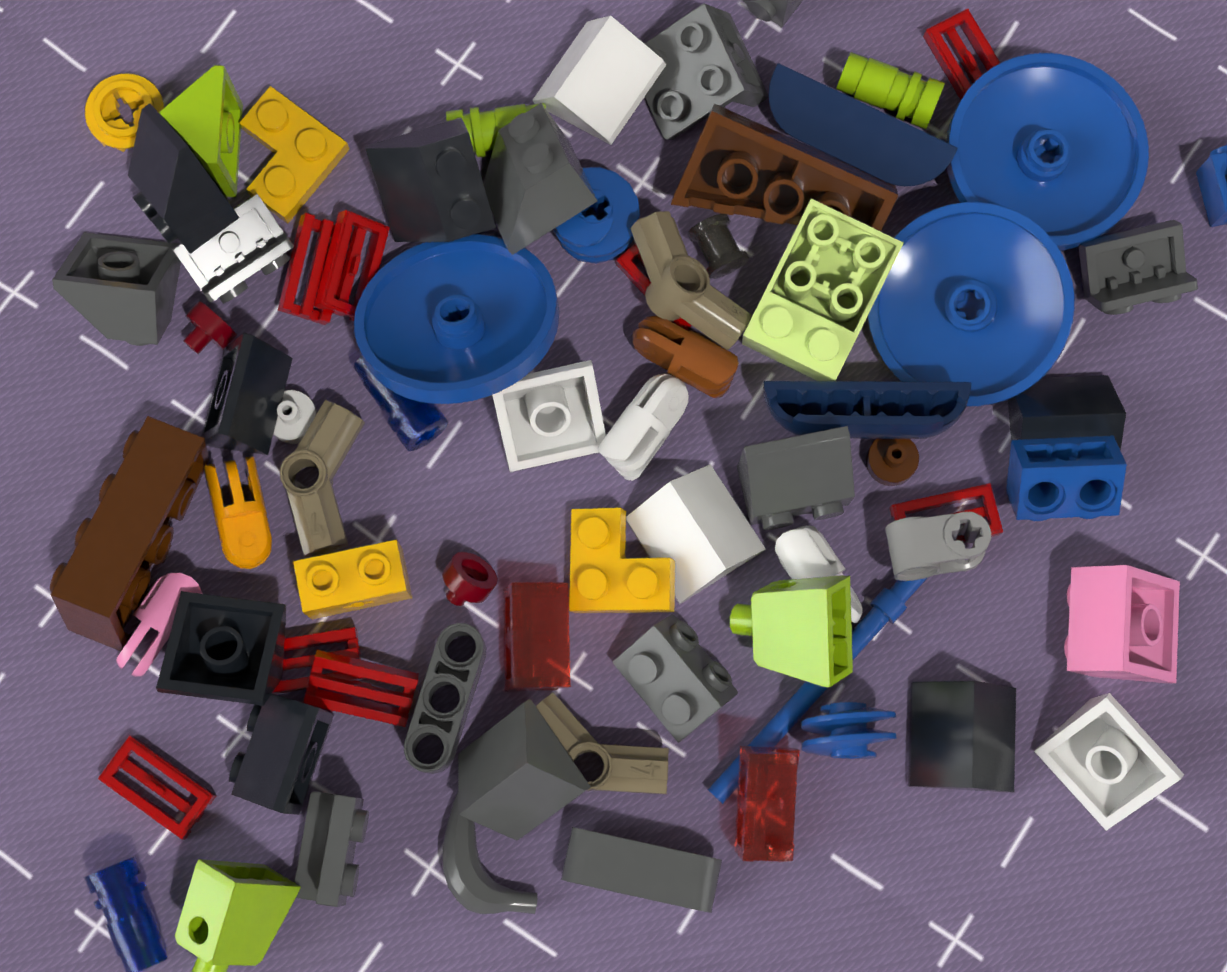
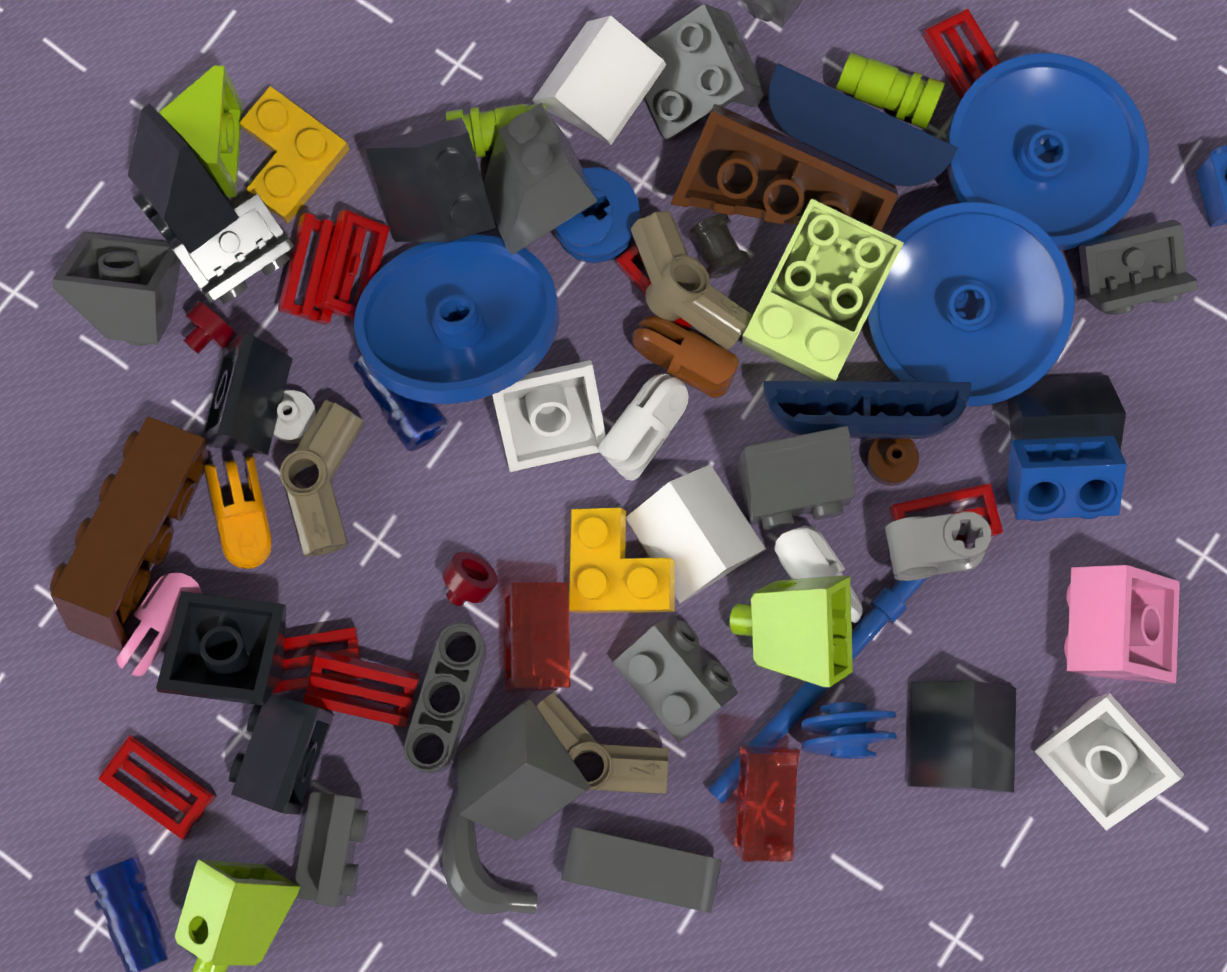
(104, 108): yellow gear -> none
(352, 579): yellow brick -> none

